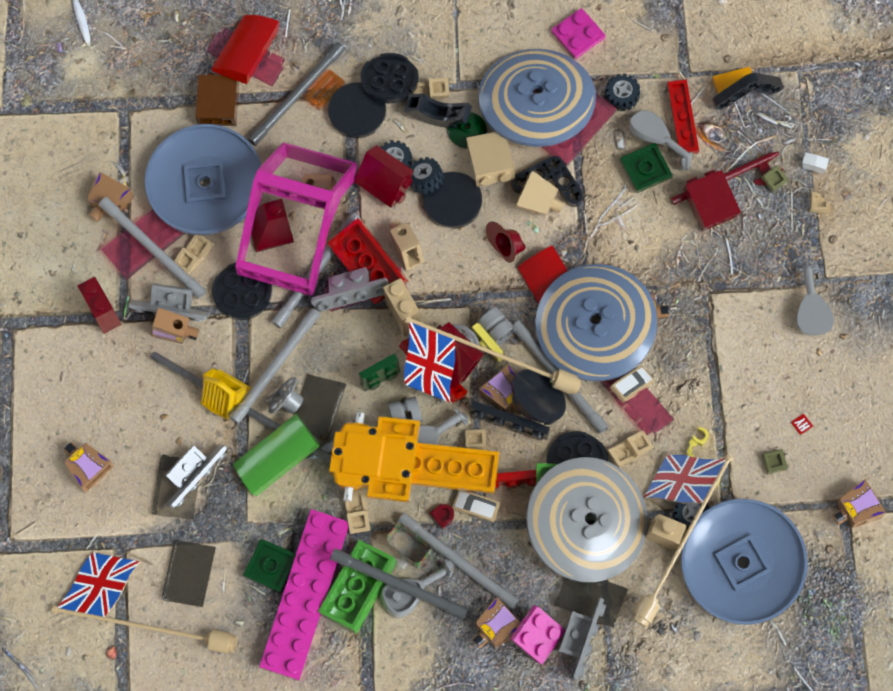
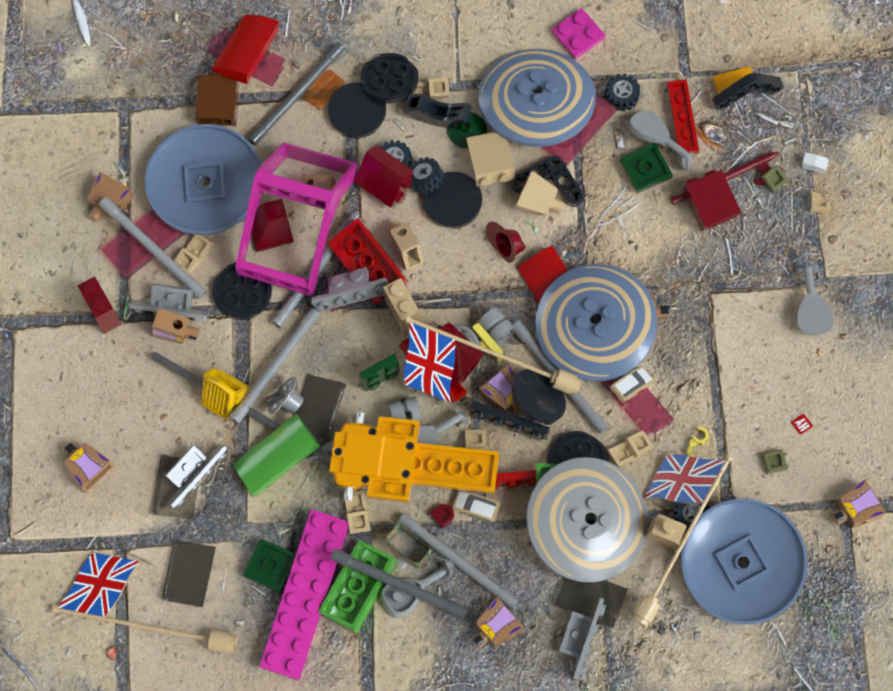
(537, 634): plate -> none

